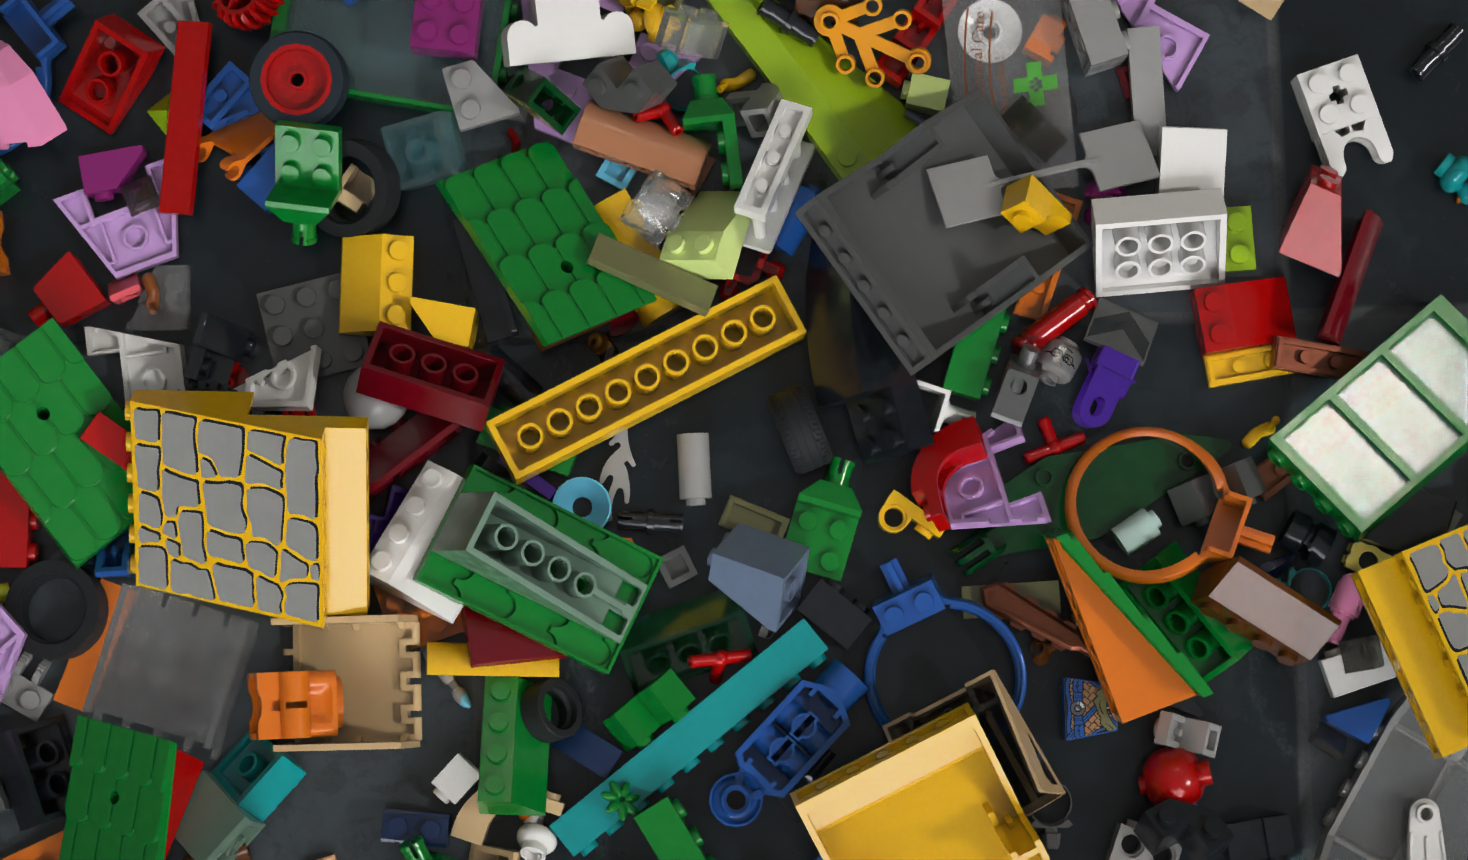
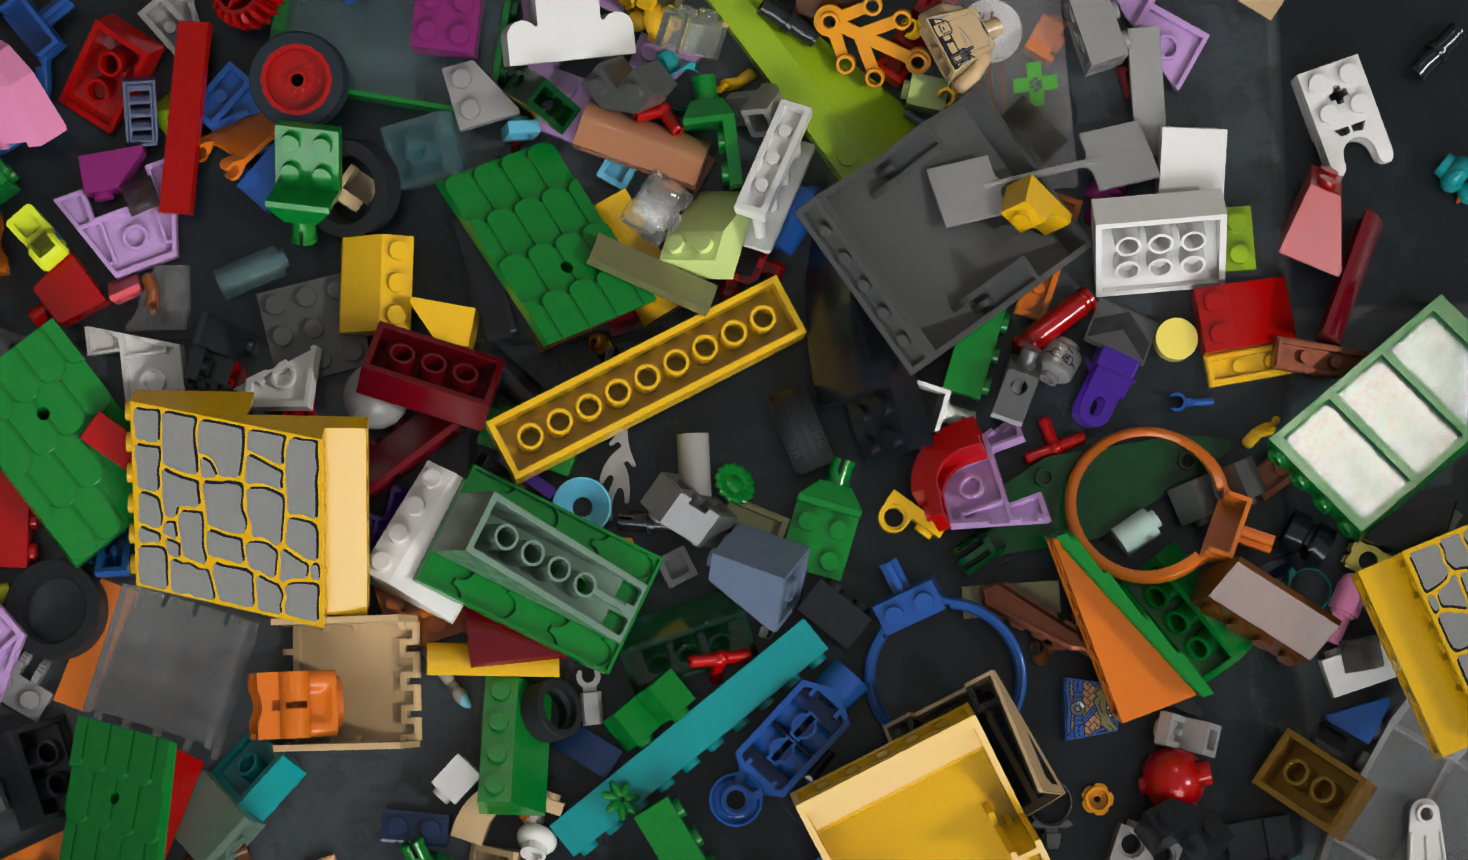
(39, 236): none -> neon yellow animal
(140, 131): none -> dark blue slope
(251, 271): none -> clear light blue brick
(520, 129): none -> medium azure plate
(590, 700): none -> light grey bar
(682, 509): none -> dark grey brick
(734, 483): none -> green piece
(957, 43): none -> tan torso
(1105, 802): none -> light orange plate
(1175, 339): none -> light yellow piece
(1190, 402): none -> blue hand
(1314, 784): none -> pearl gold brick

